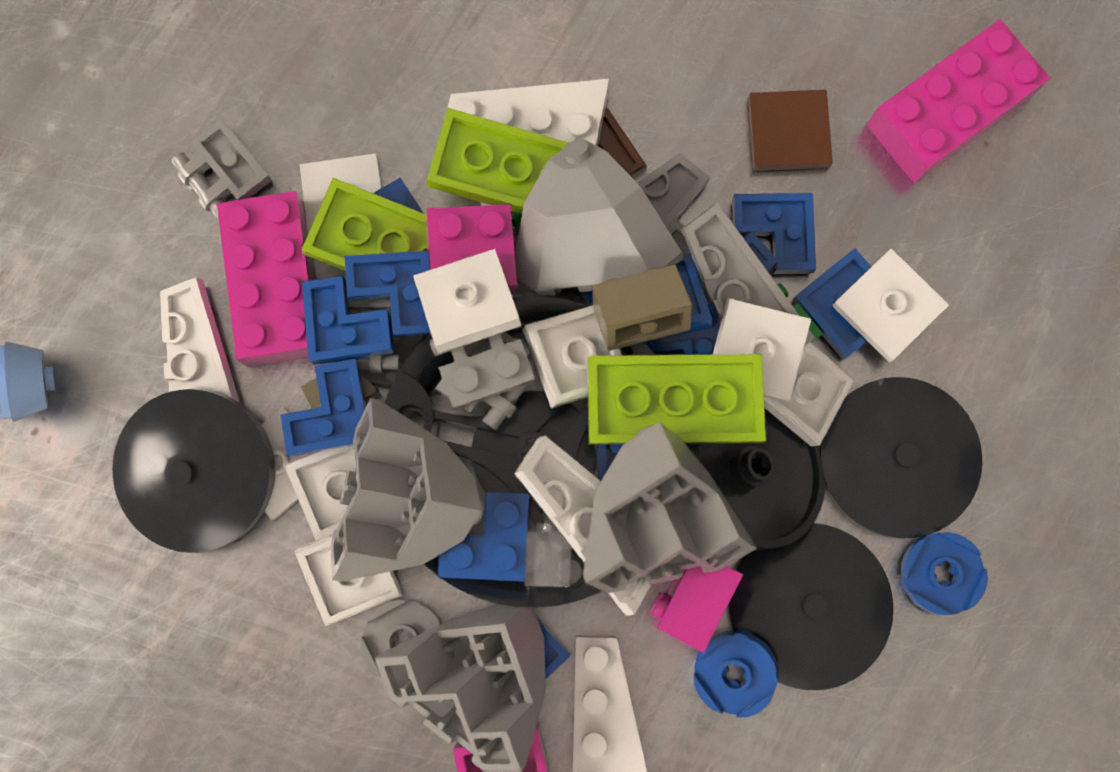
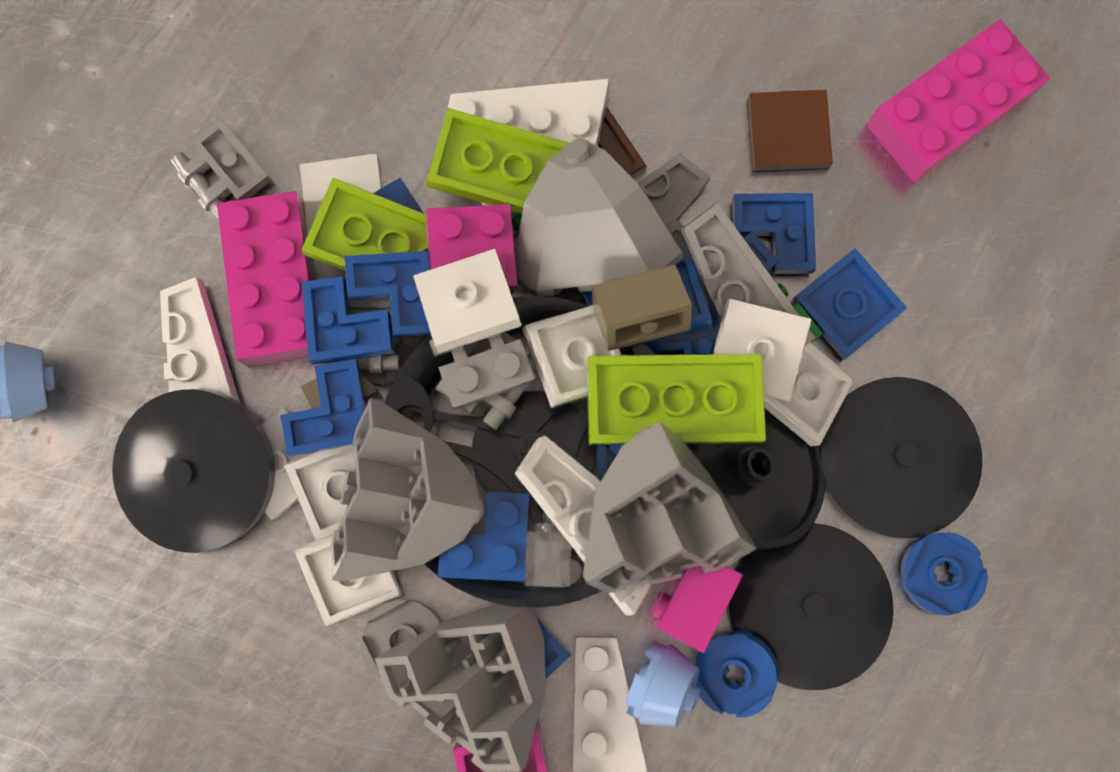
(663, 687): none -> light blue cone
(890, 305): white plate -> none

